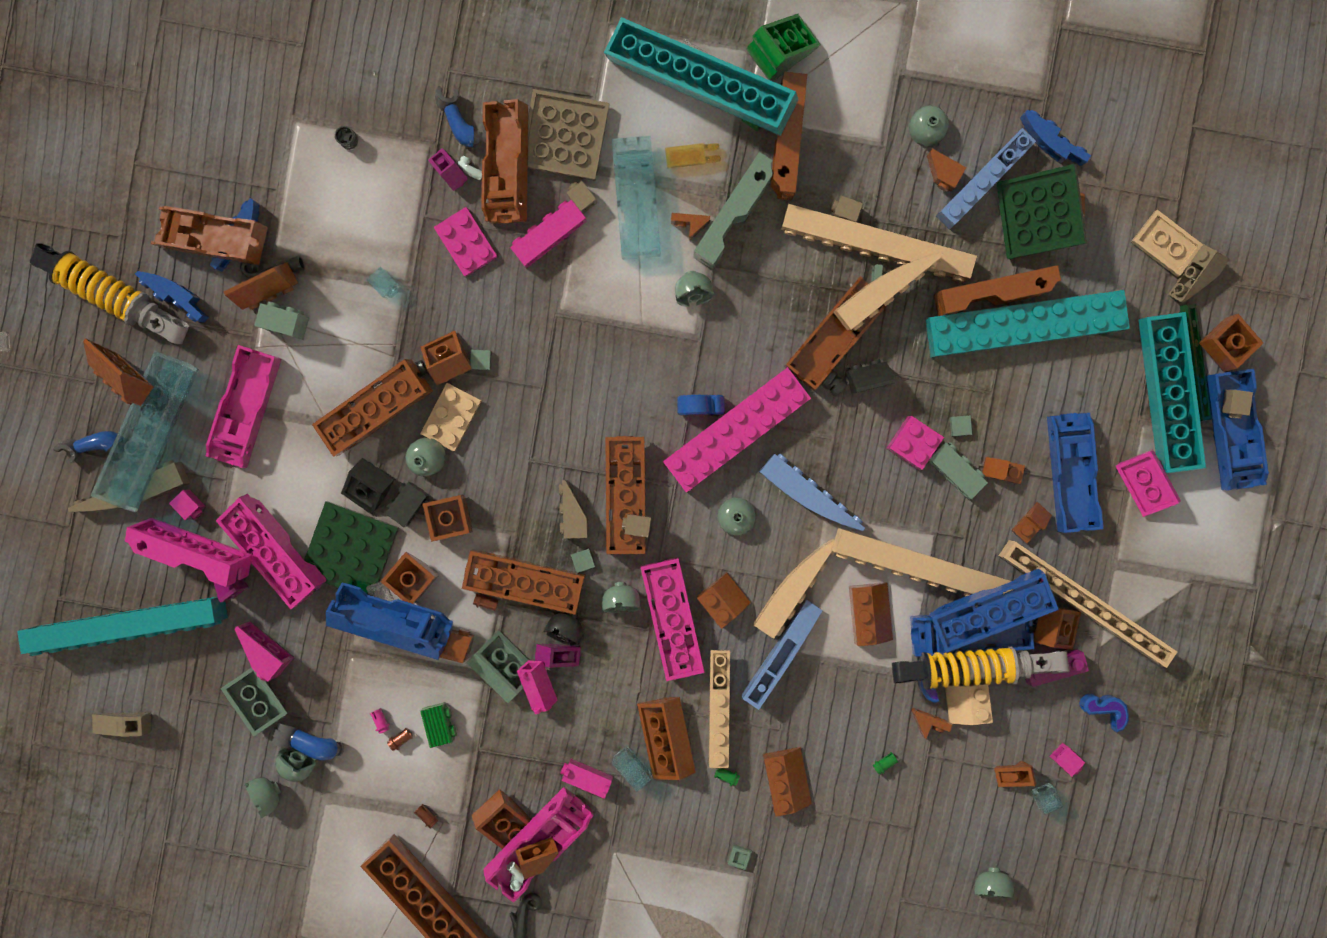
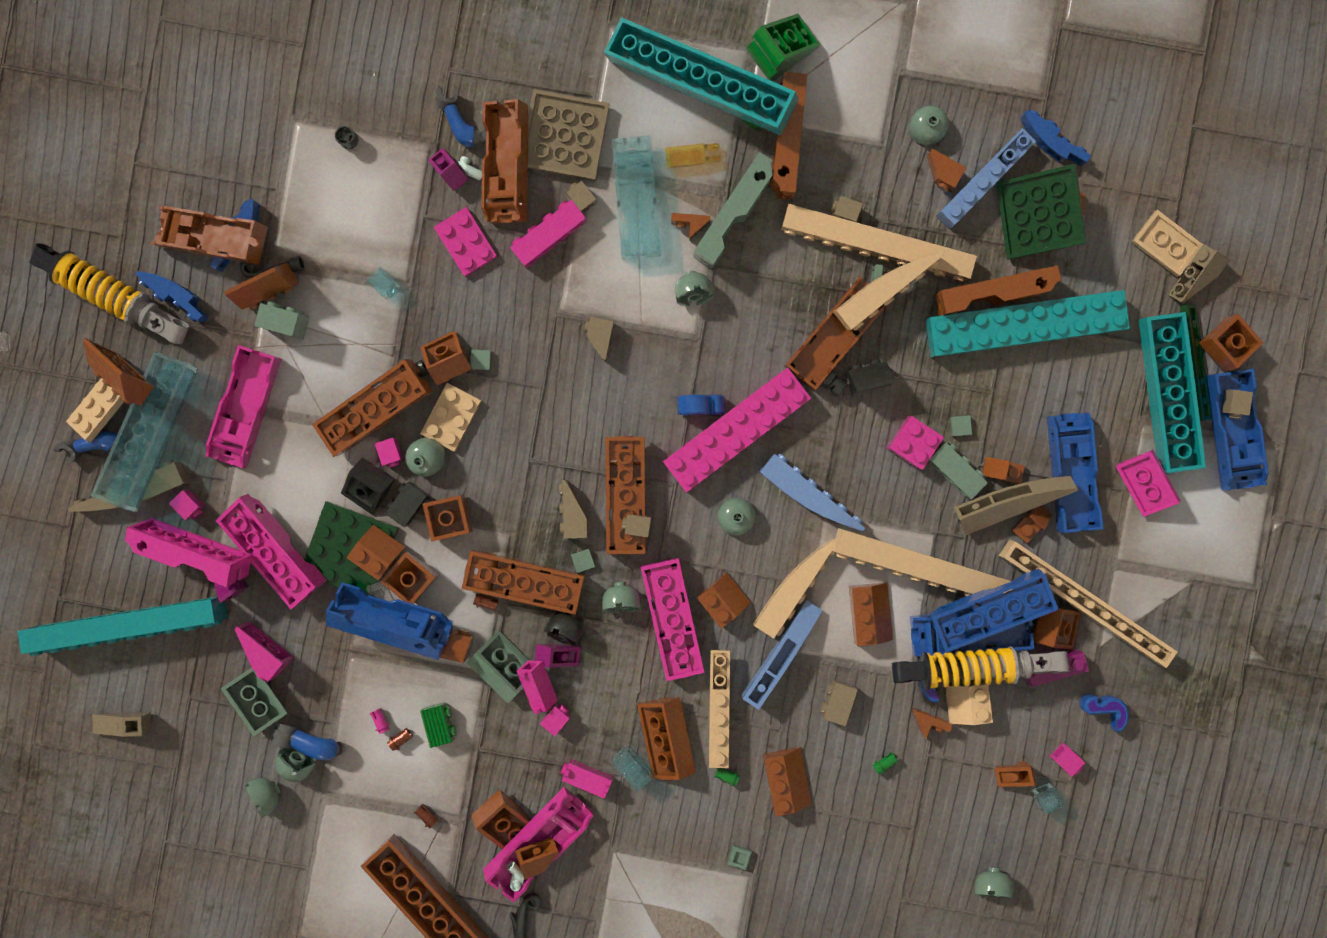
(95, 411): none -> tan plate
(376, 552): none -> dark orange slope
(389, 452): none -> dark pink brick
(556, 718): none -> dark pink brick
(600, 334): none -> dark tan slope
(838, 702): none -> dark tan brick
(1011, 501): none -> dark tan slope

